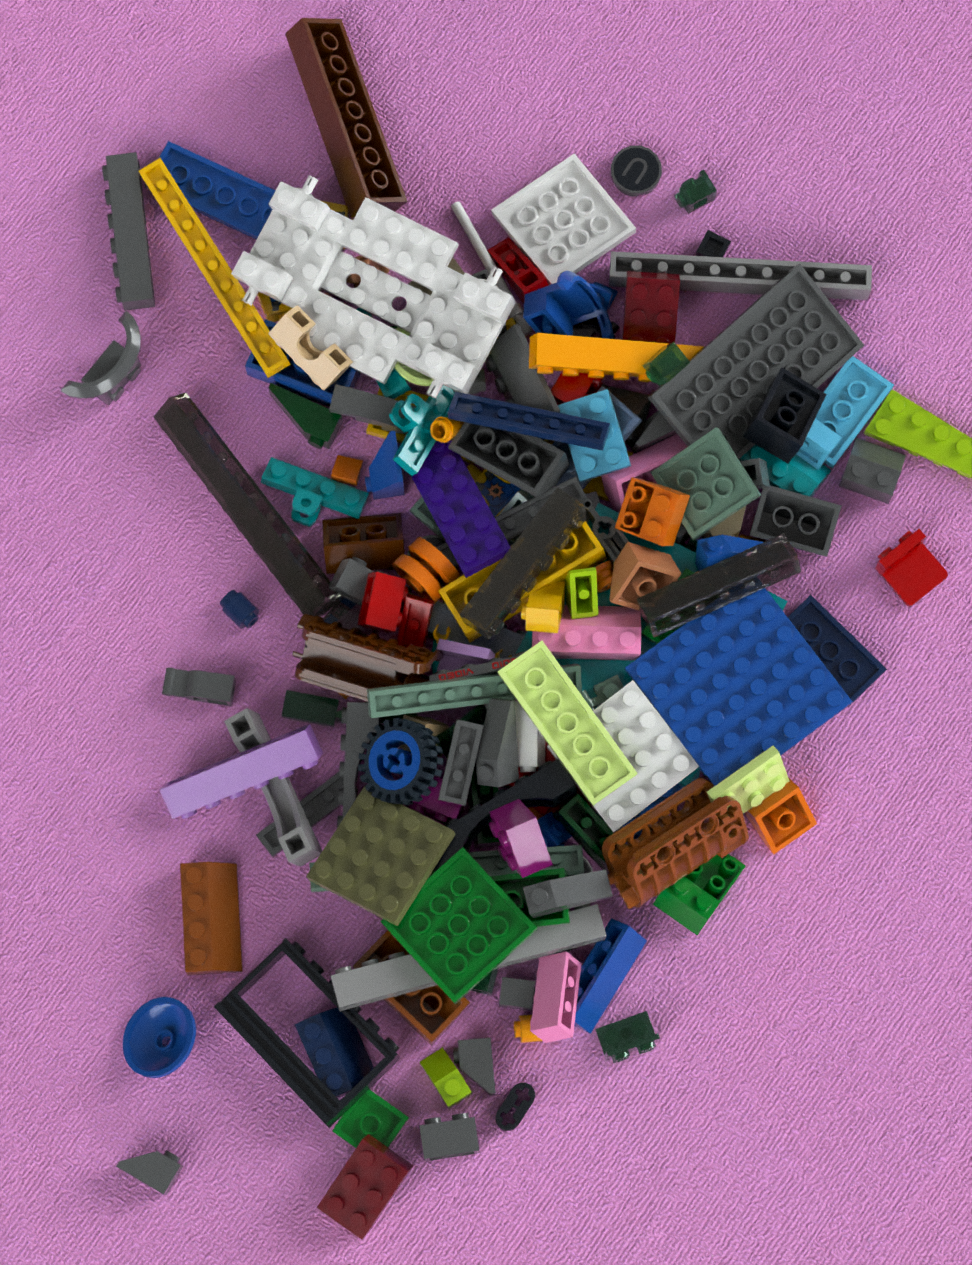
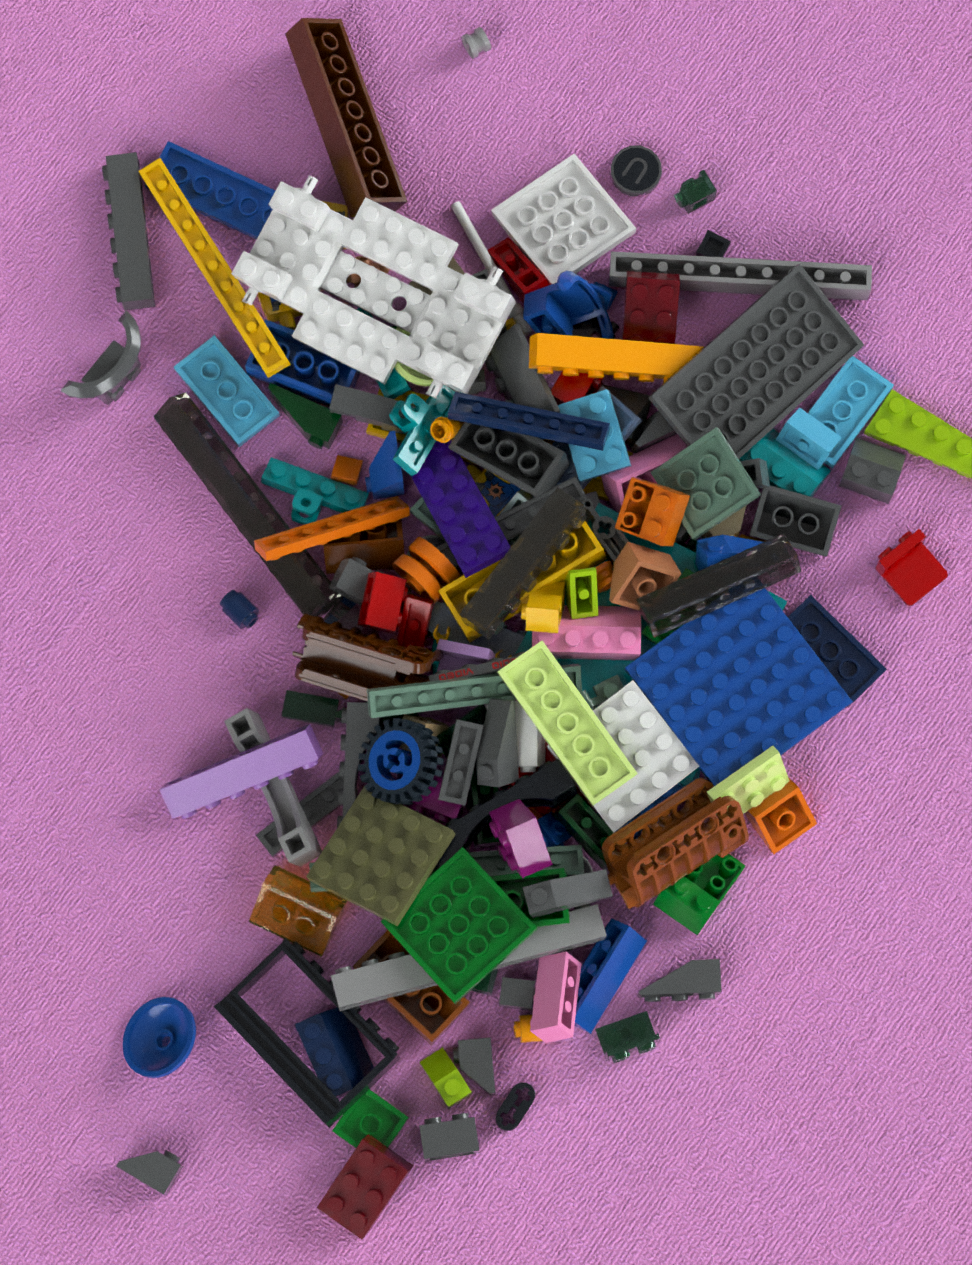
(200, 686): dark grey piece -> none
(211, 918): dark orange slope -> none
(226, 391): none -> medium azure plate
(292, 336): tan arch -> none
(296, 913): none -> clear yellow slope
(331, 528): none -> orange plate
(476, 42): none -> light grey wheel
(665, 364): clear green brick -> none
(691, 979): none -> dark grey slope
(785, 416): black slope -> none

